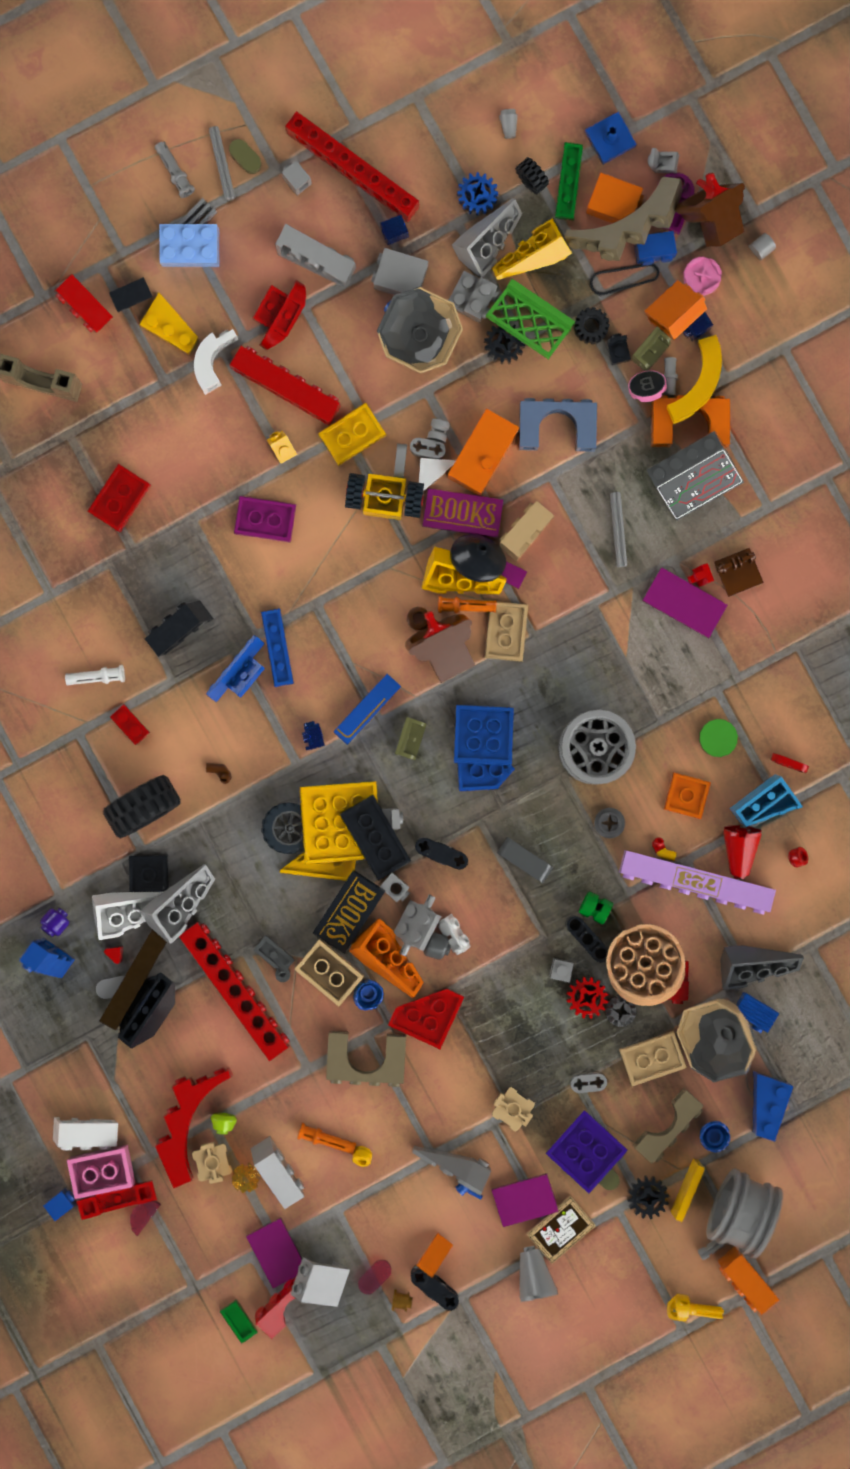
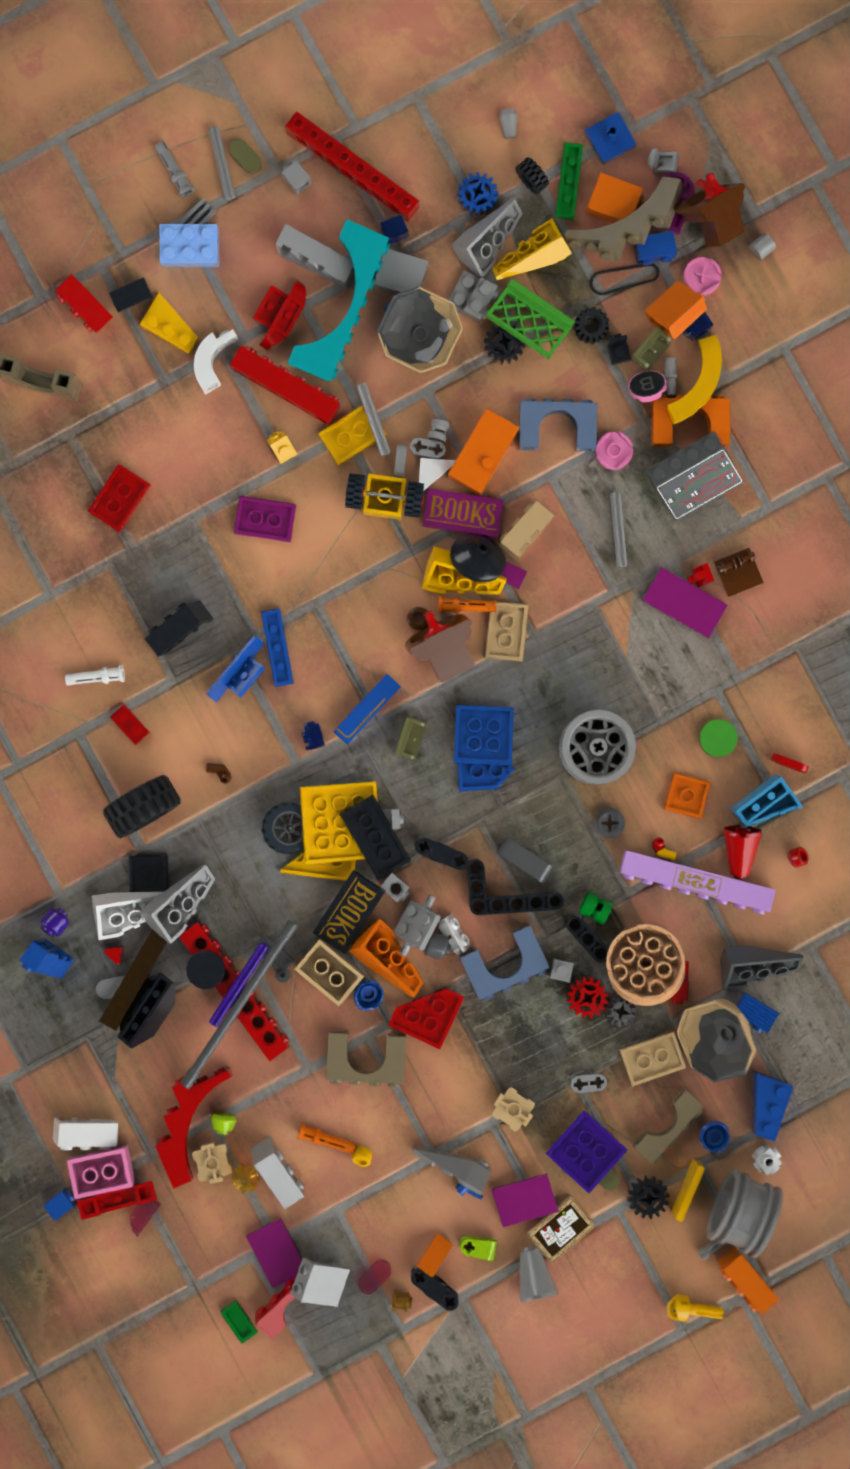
(194, 1071): none -> dark grey piece
(205, 969): none -> black tile
(238, 985): none -> dark purple axle
(365, 252): none -> teal arch
(373, 419): none -> light grey axle
(483, 1247): none -> lime piece
(506, 899): none -> black beam
(532, 963): none -> sand blue arch
(614, 450): none -> bright pink tile
(761, 1155): none -> white brick

